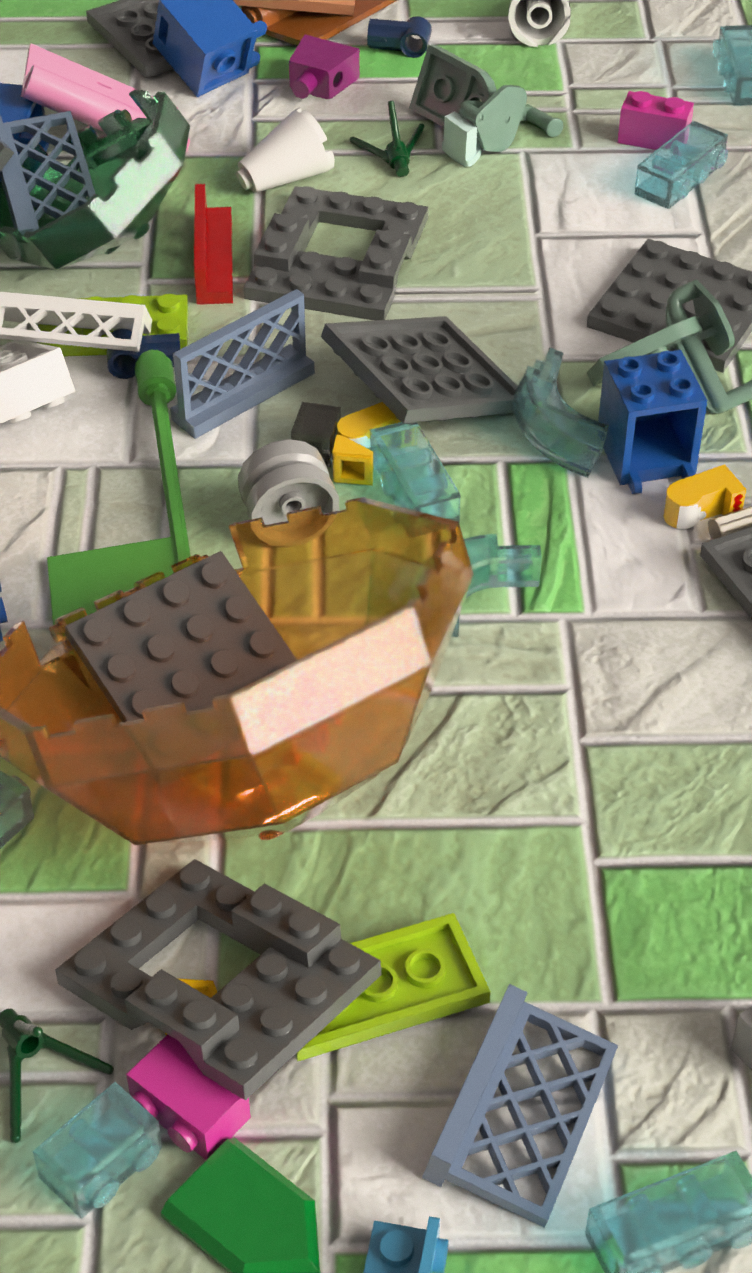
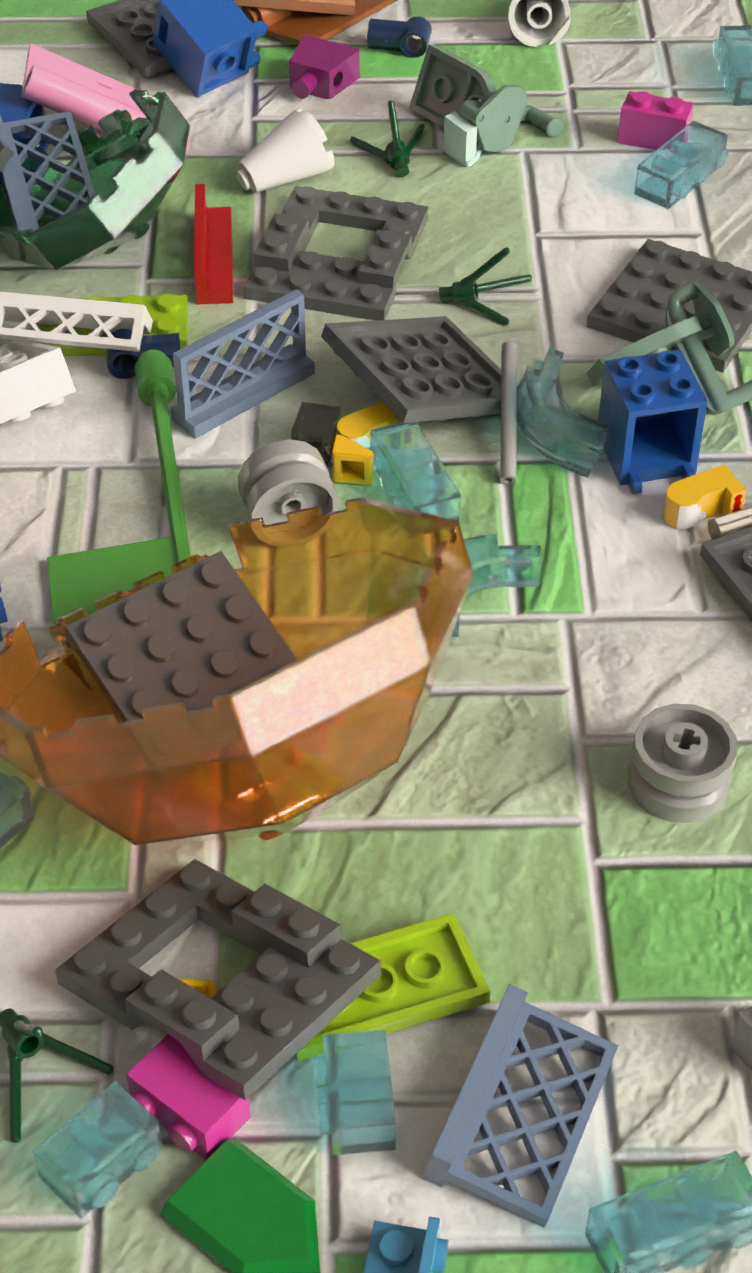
(358, 1092): none -> clear light blue brick
(467, 289): none -> dark green plant
(508, 412): none -> light grey piece
(682, 763): none -> light grey wheel

